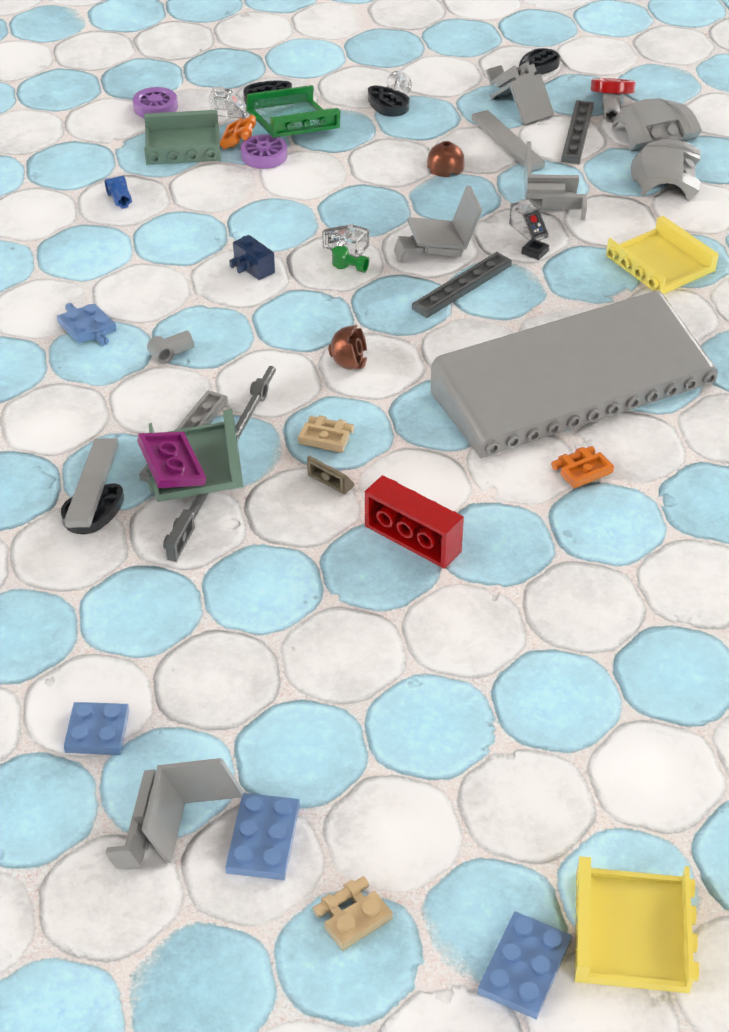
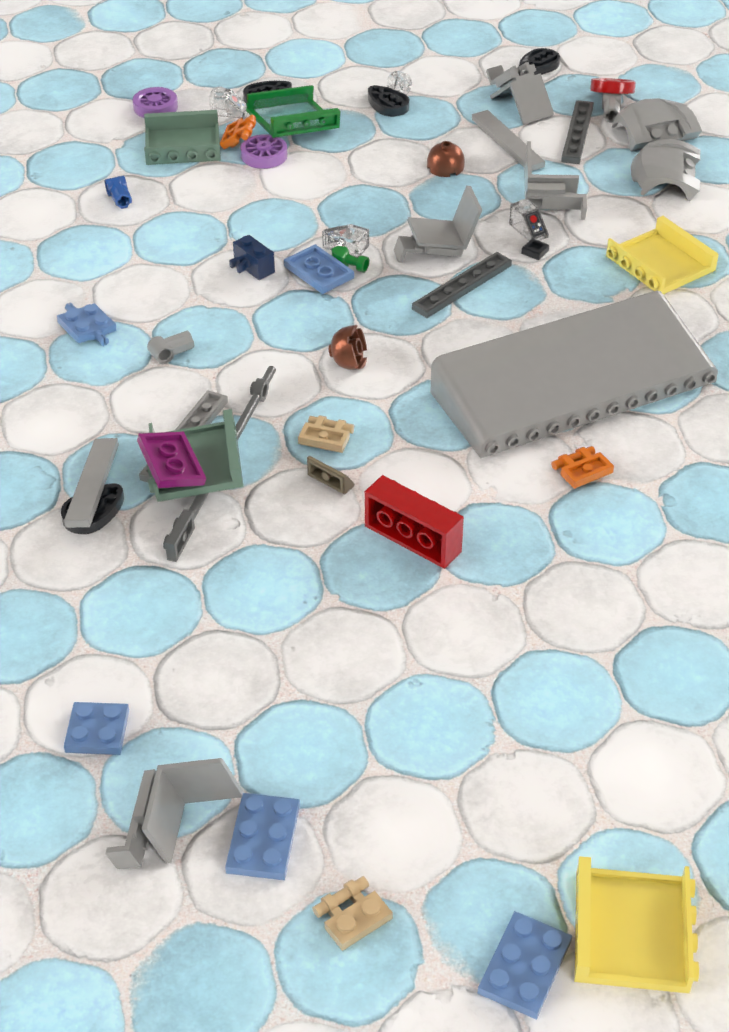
(319, 269): none -> medium blue plate

